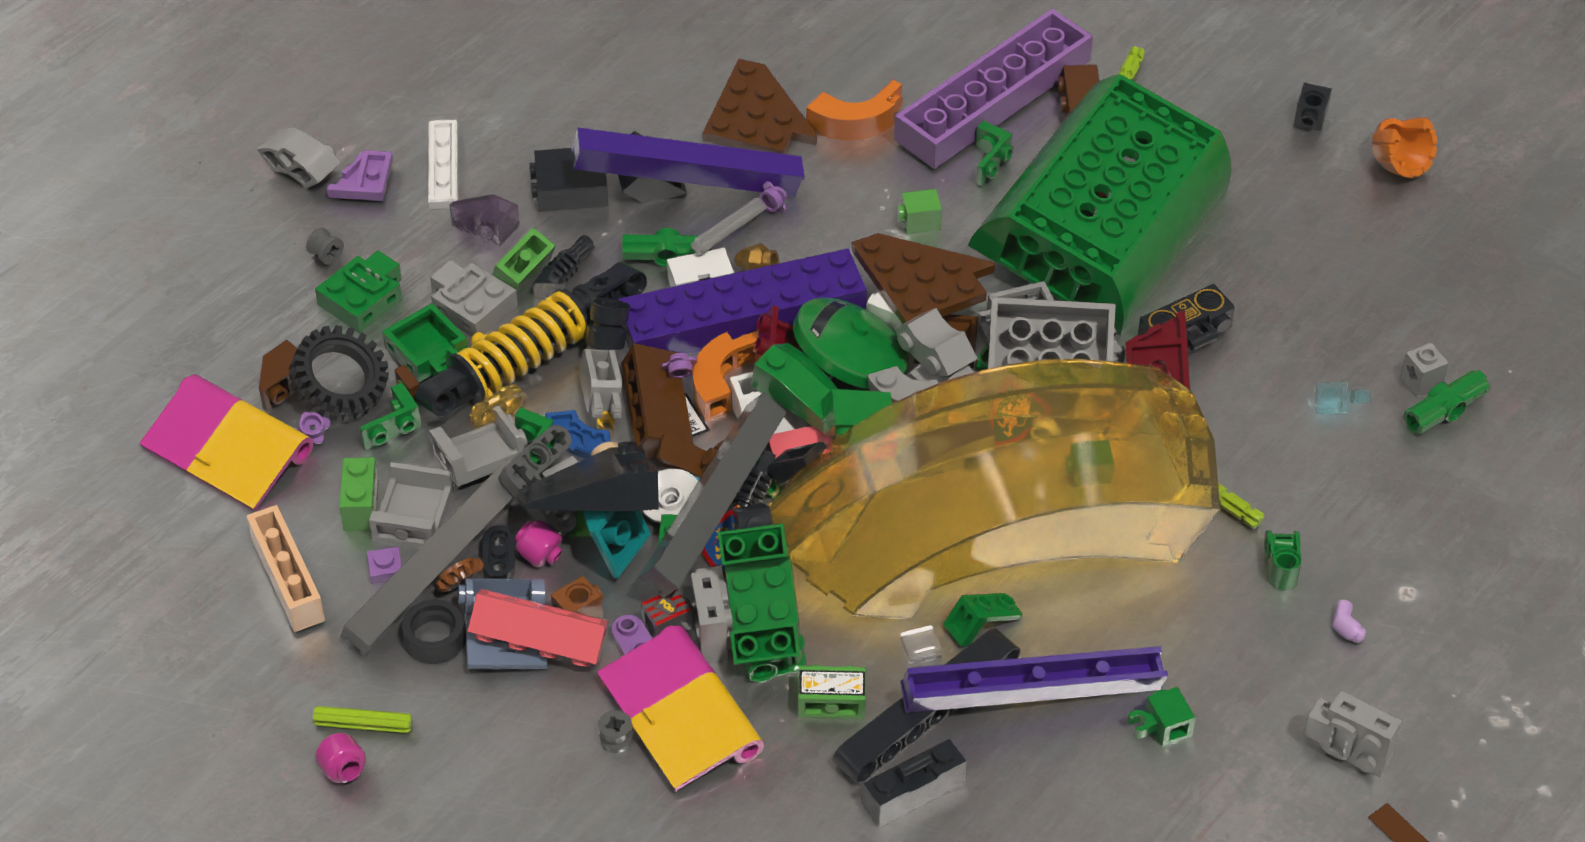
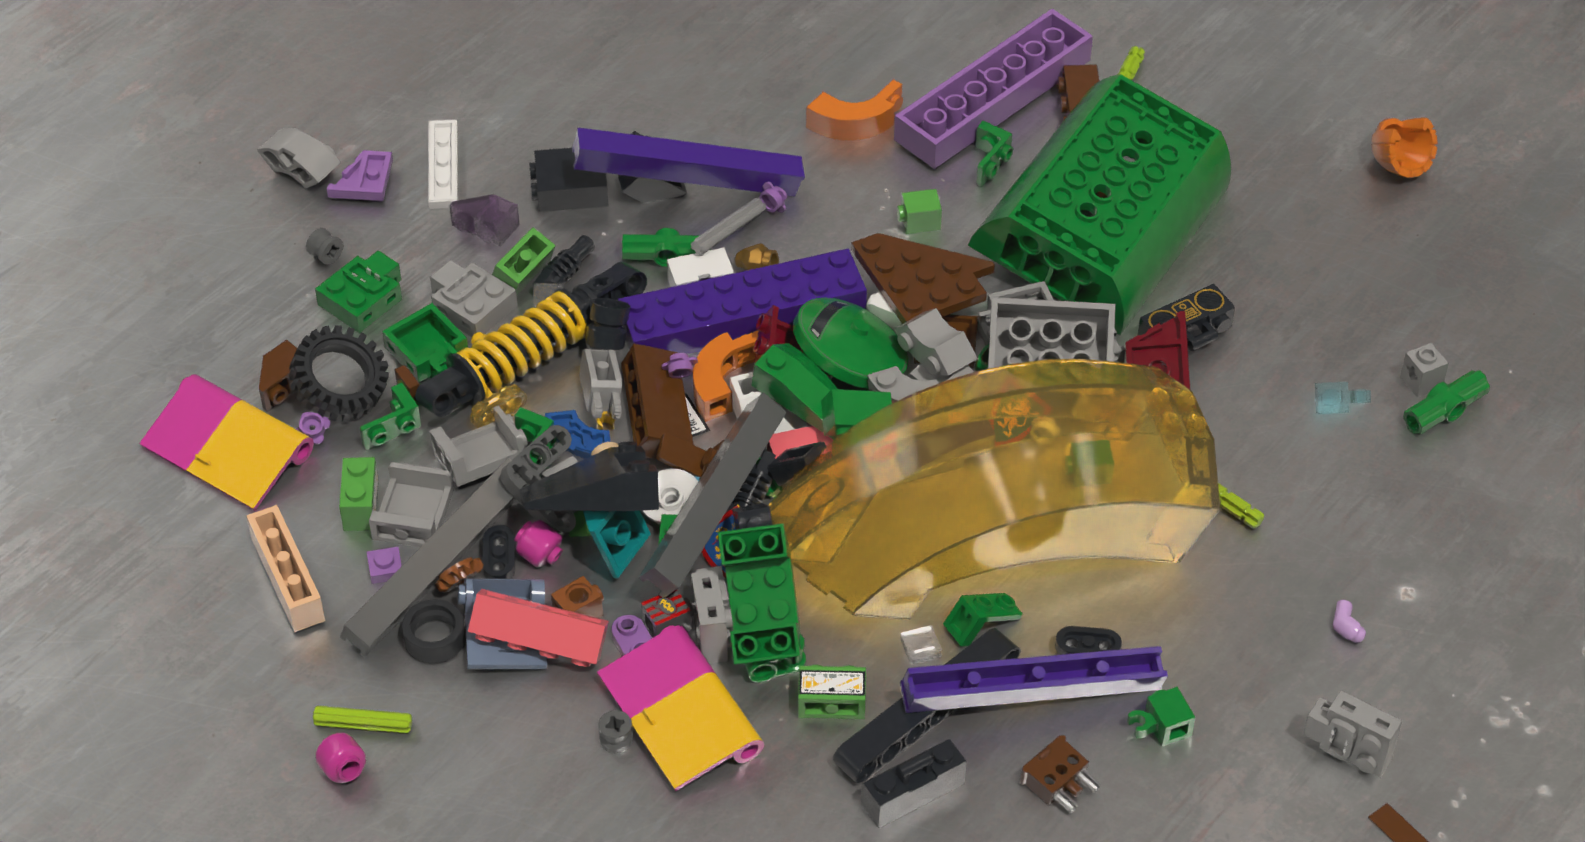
(756, 113): reddish brown wing -> none
(1055, 772): none -> reddish brown piece
(1086, 640): none -> black plate
(1283, 559): green piece -> none
(1312, 106): black brick -> none

